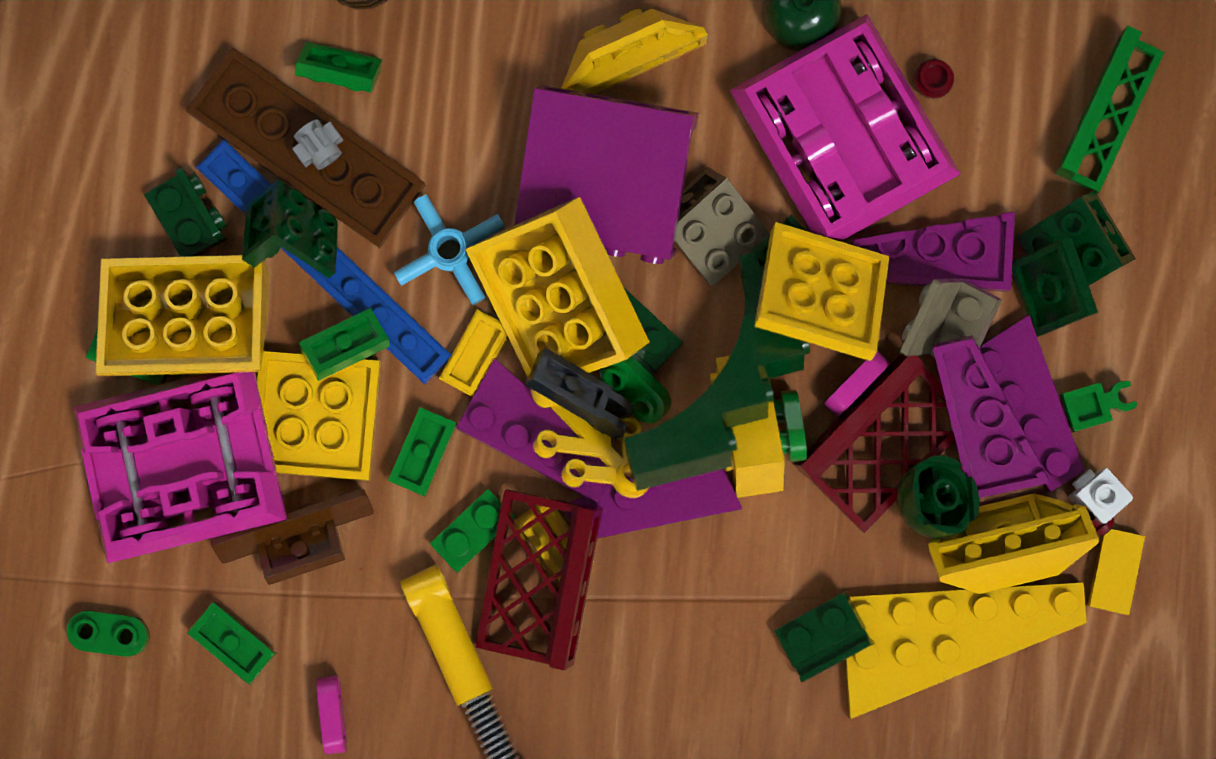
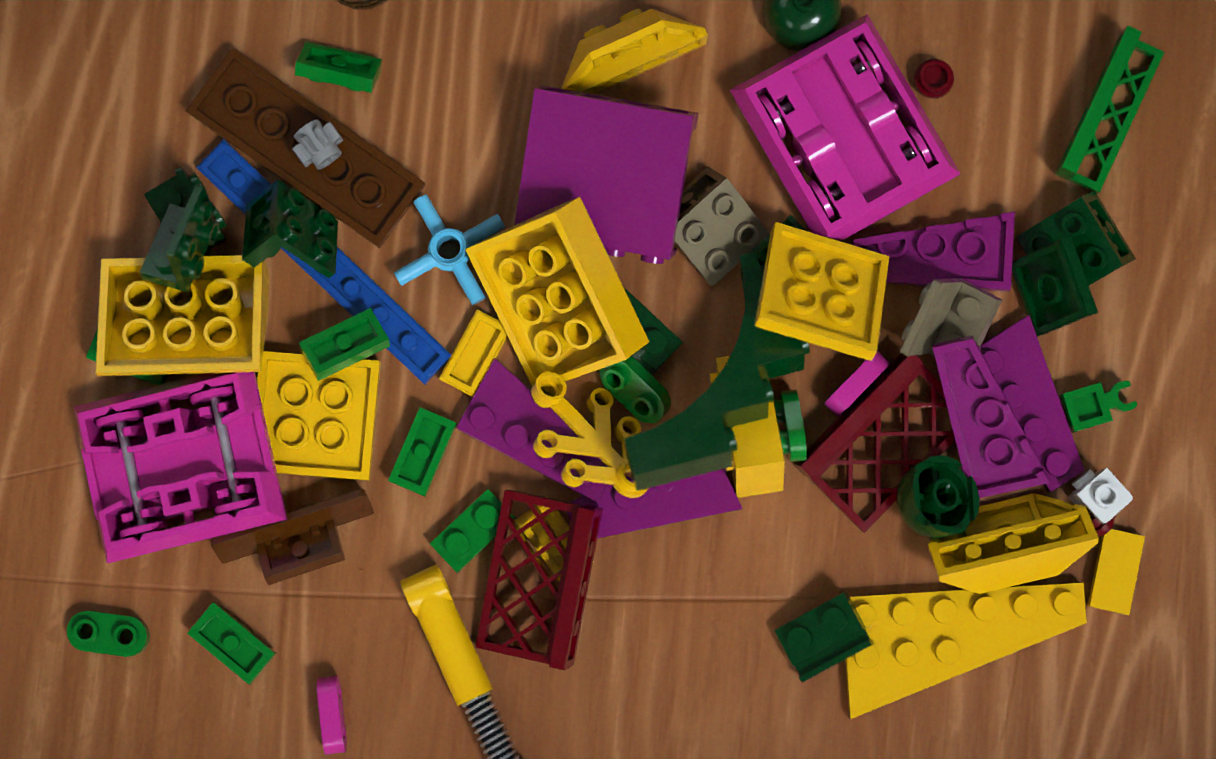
(181, 243): none -> dark green bracket
(579, 393): black hinge -> none

